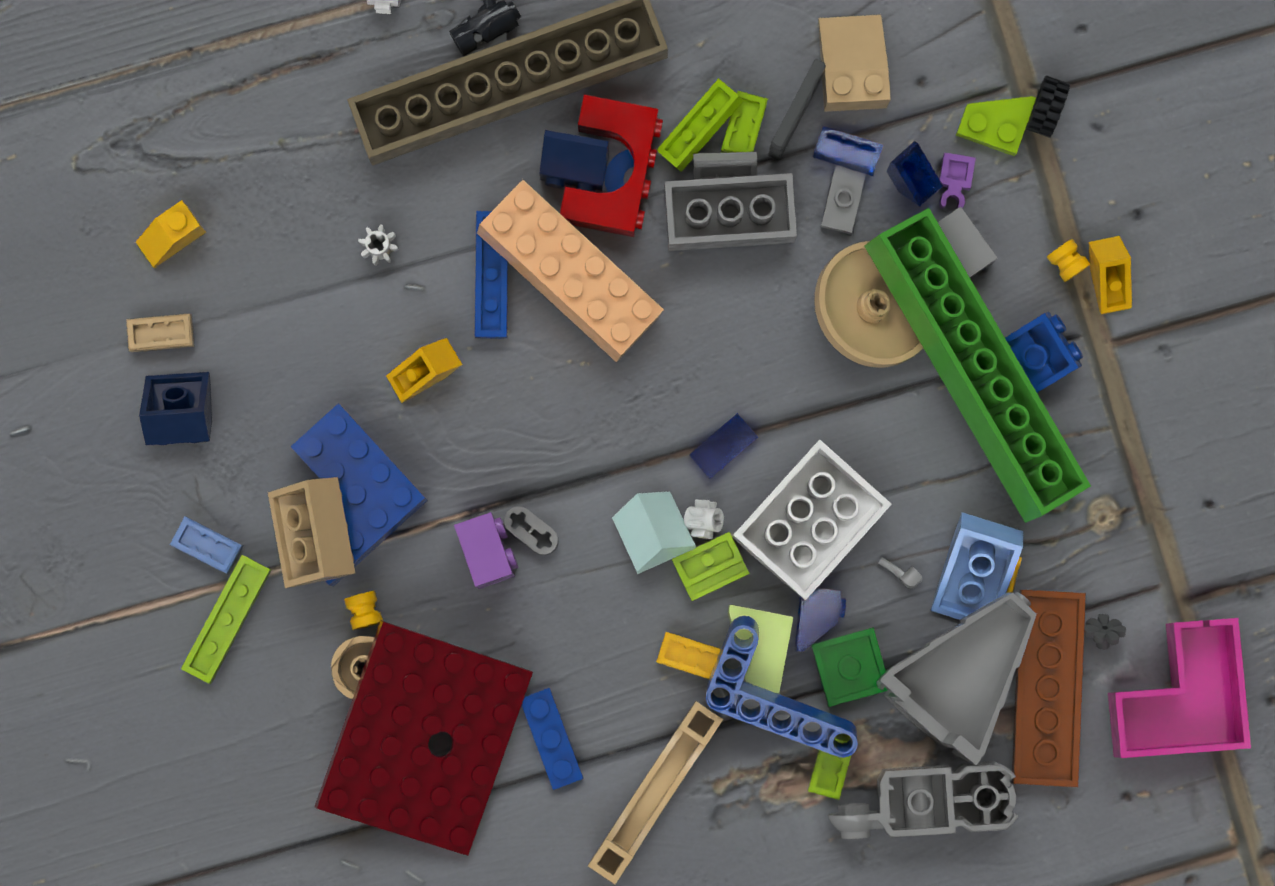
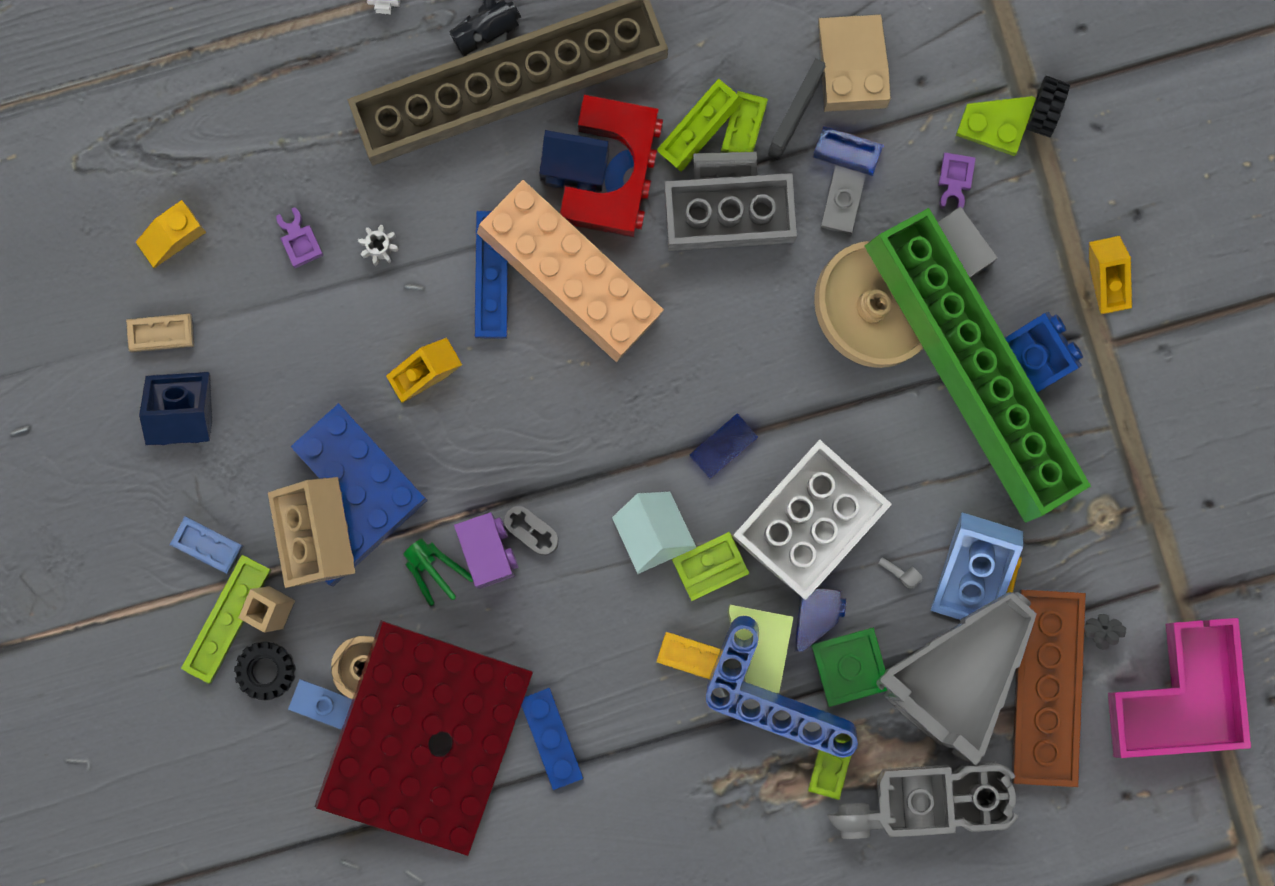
(245, 666): none -> black tyre
(266, 609): none -> tan brick
(300, 242): none -> medium lavender plate
(320, 704): none -> medium blue plate
(363, 607): yellow wheel -> none
(421, 557): none -> green plant
(655, 792): tan arch -> none
(704, 519): white gear -> none
(914, 175): clear blue slope -> none
(1068, 260): yellow wheel -> none

